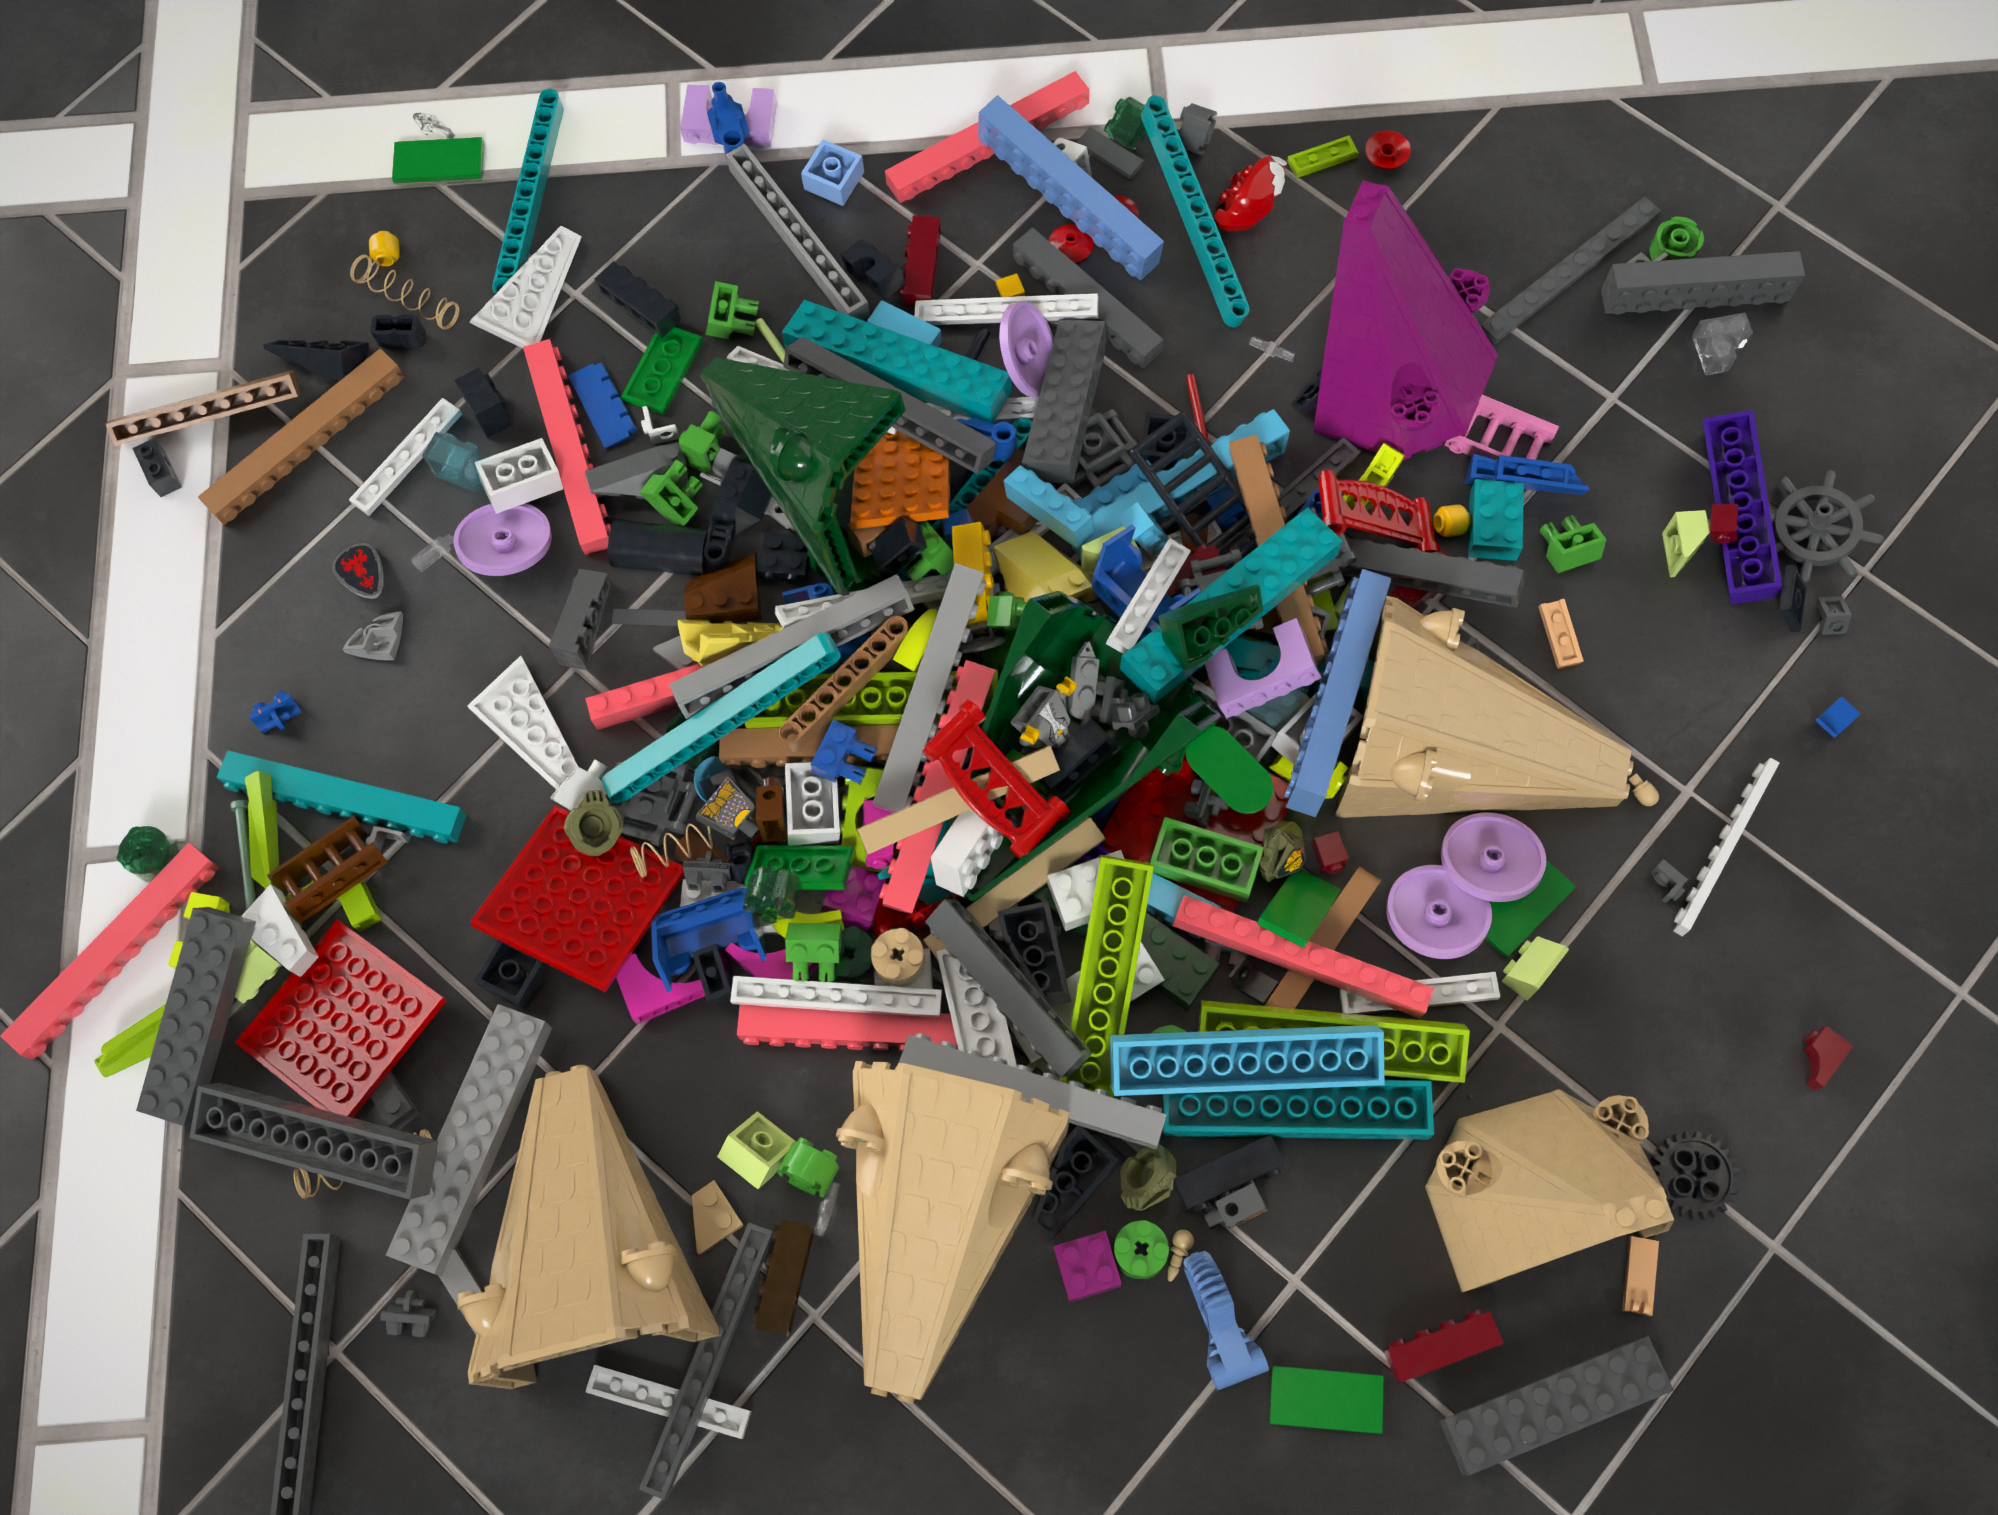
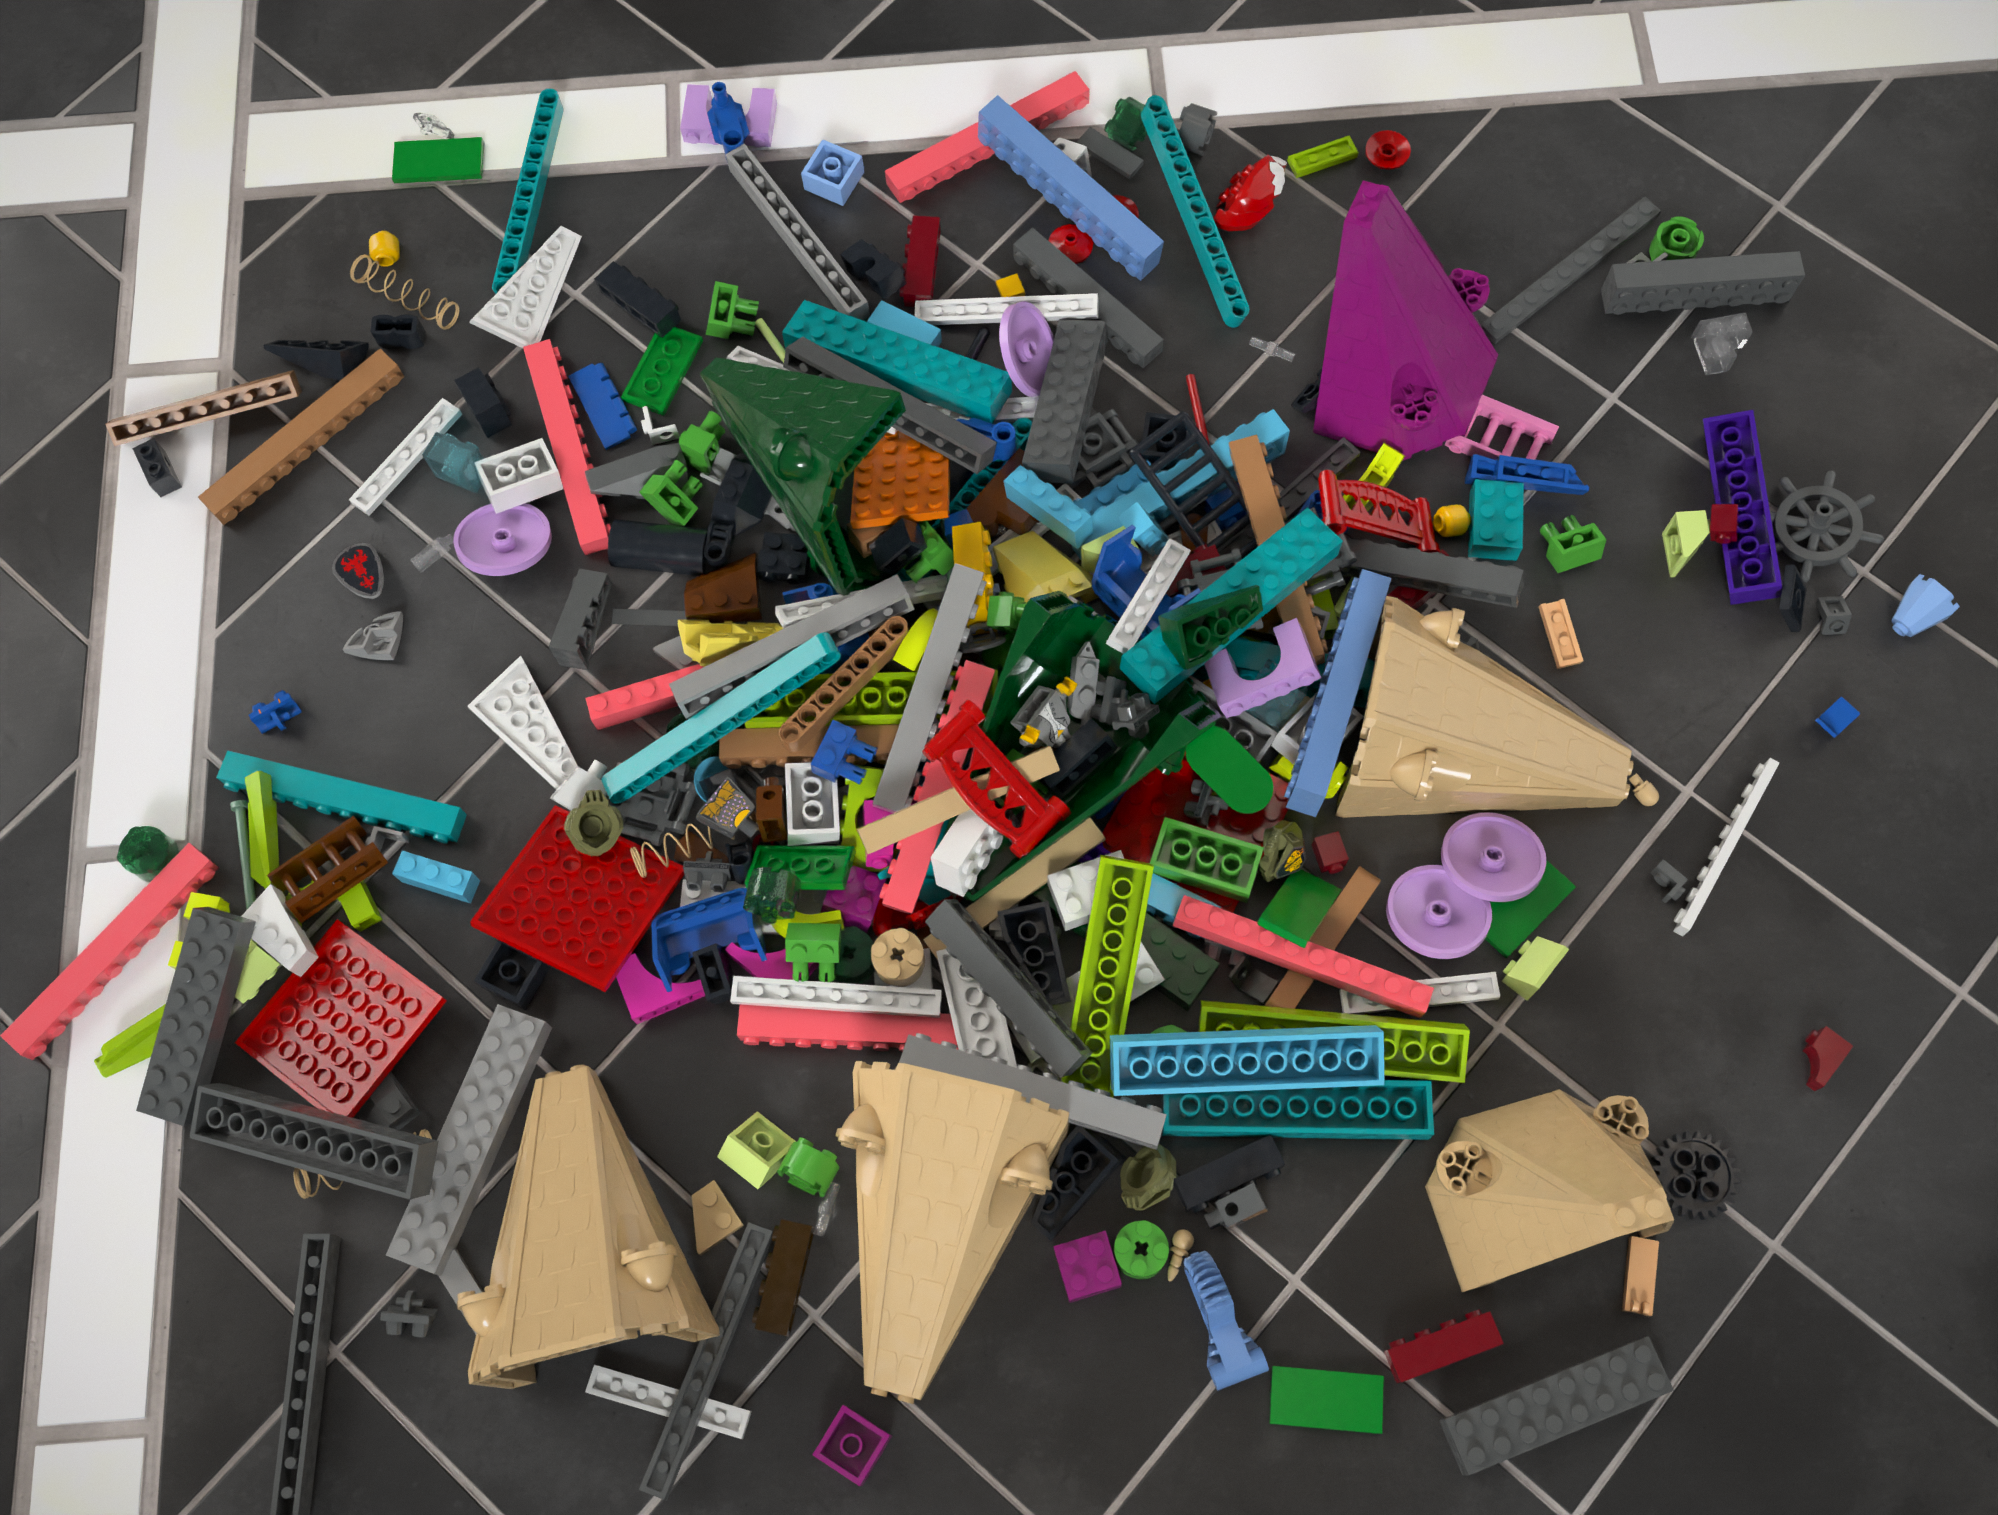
(436, 876): none -> medium azure brick
(852, 1445): none -> magenta brick
(1922, 607): none -> light blue cone

